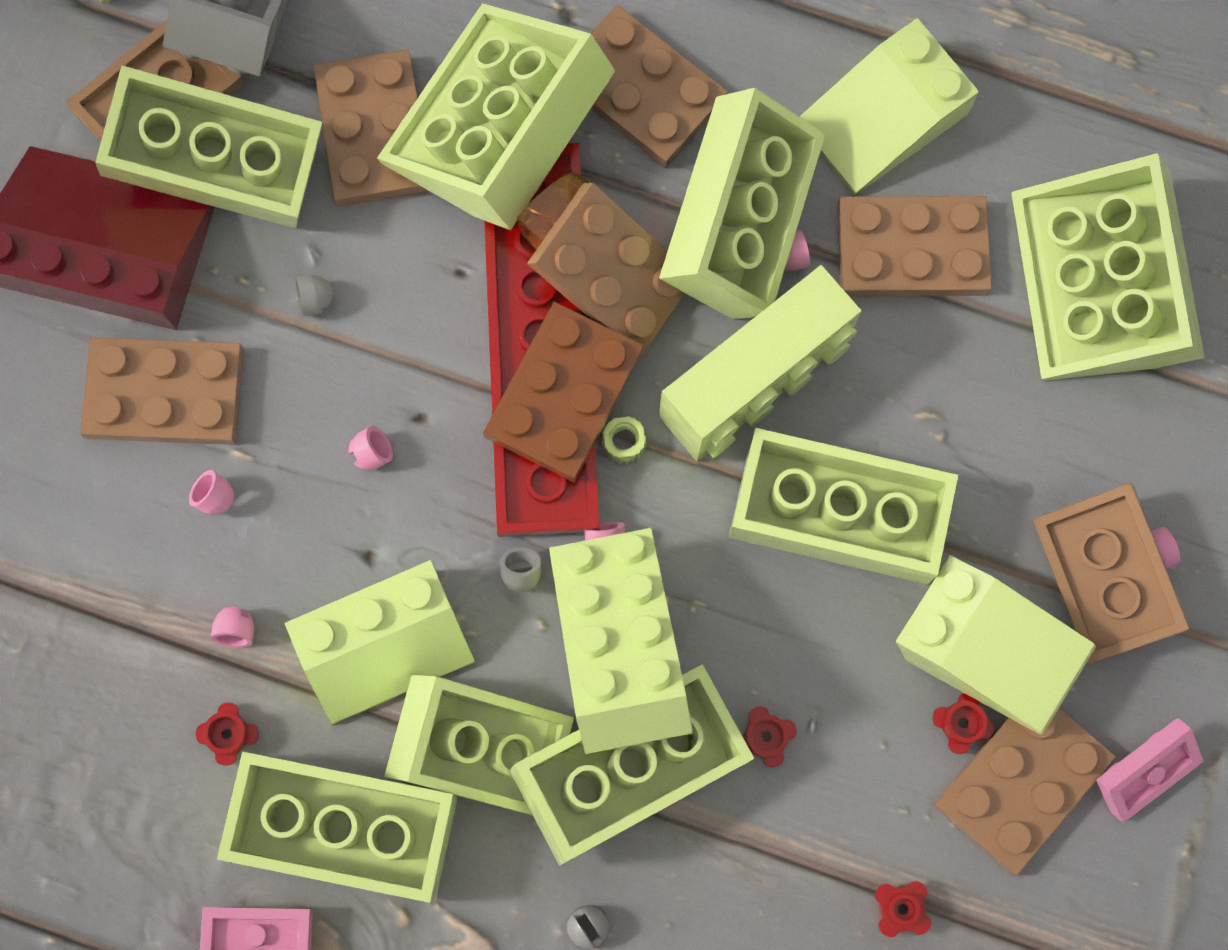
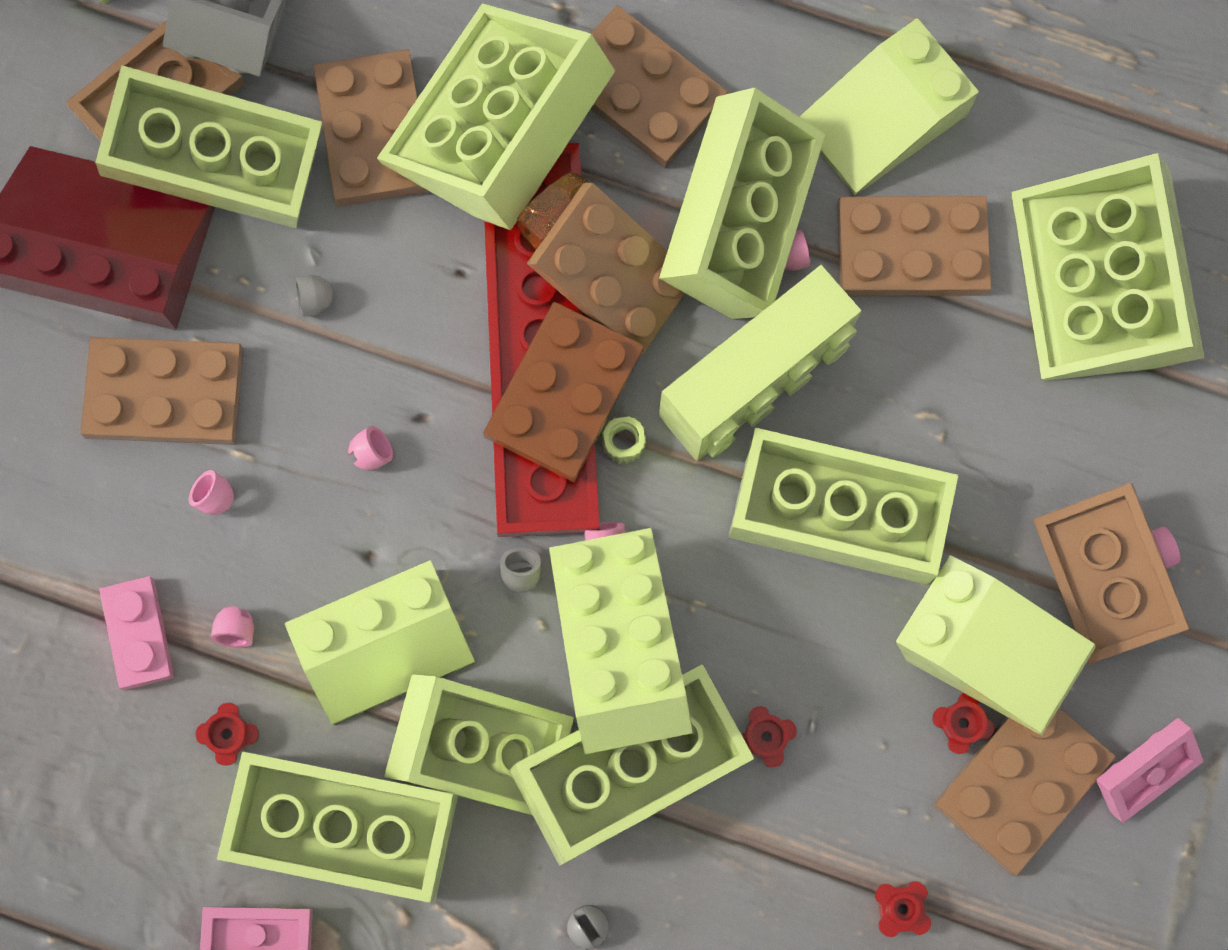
(136, 633): none -> bright pink plate

